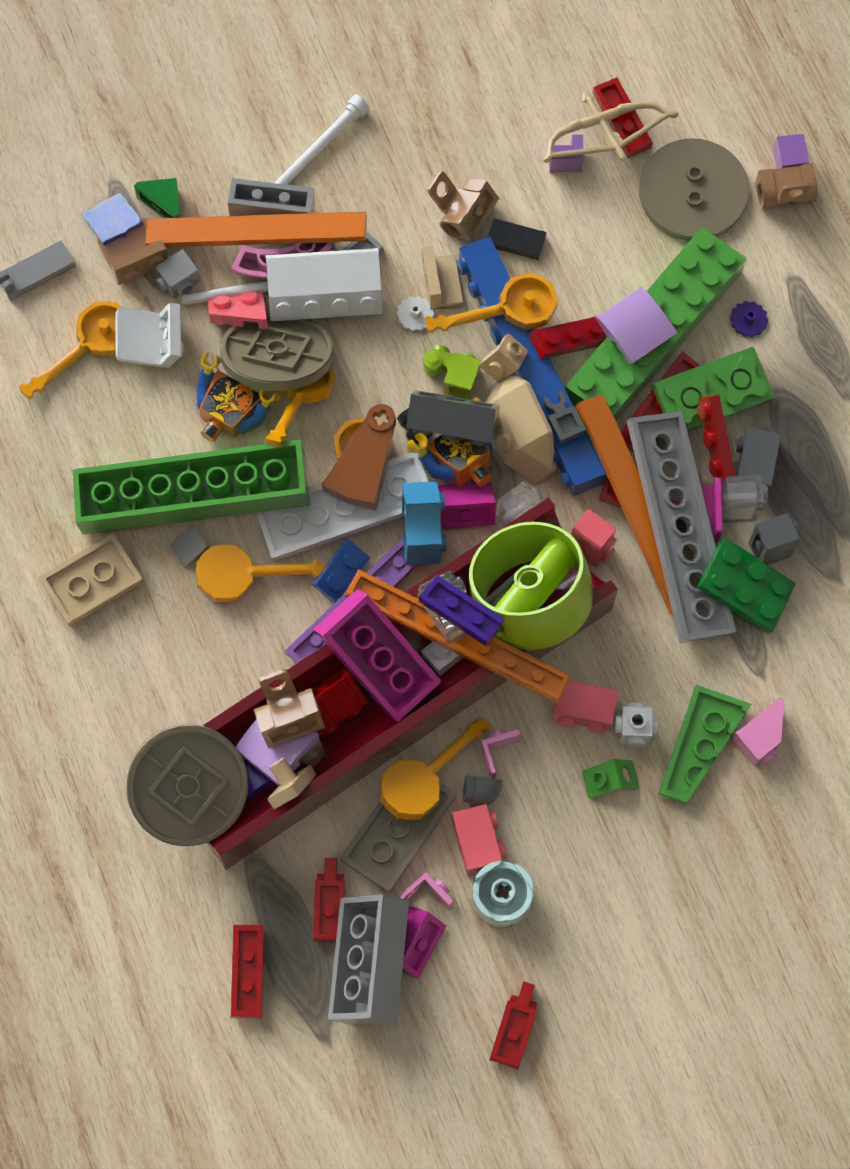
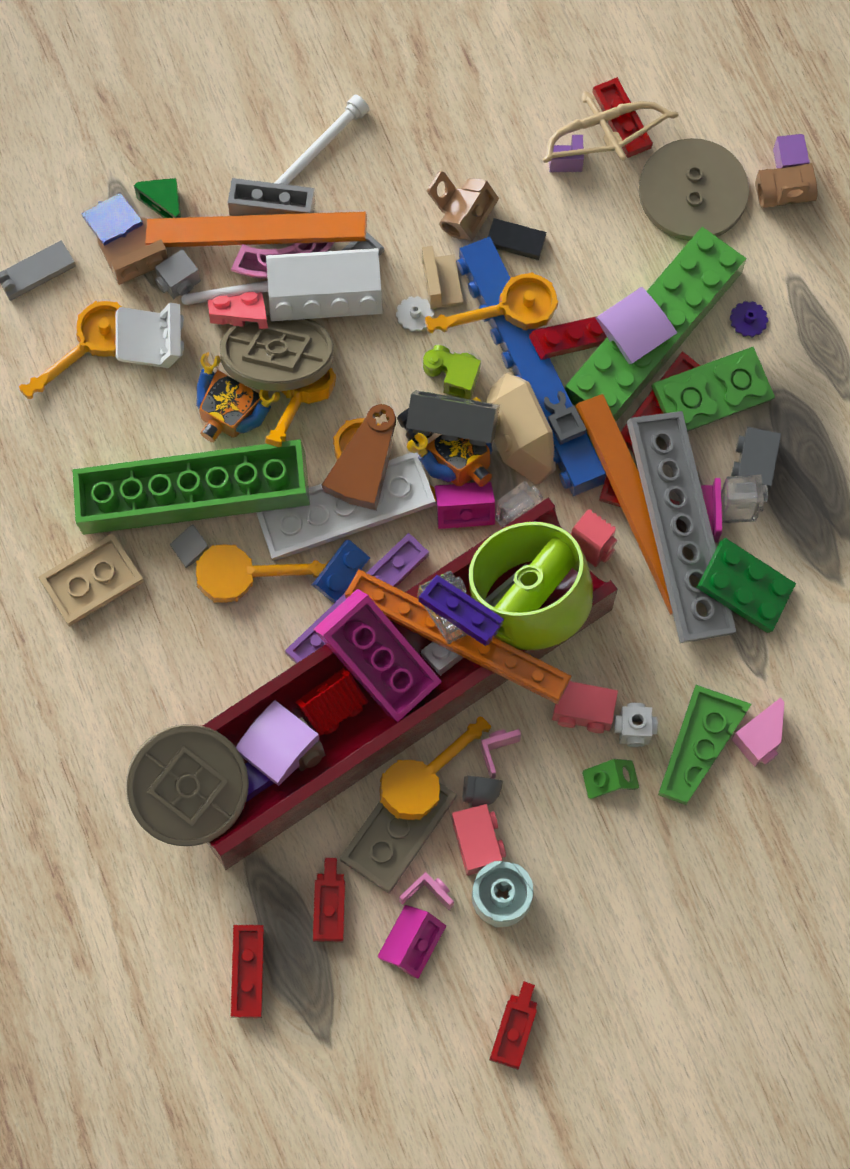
(287, 712): medium nougat piece -> none
(290, 783): tan tile -> none
(368, 960): light grey brick -> none
(422, 532): dark azure brick -> none
(504, 359): tan bracket -> none
(716, 437): red plate -> none
(775, 539): dark grey brick -> none

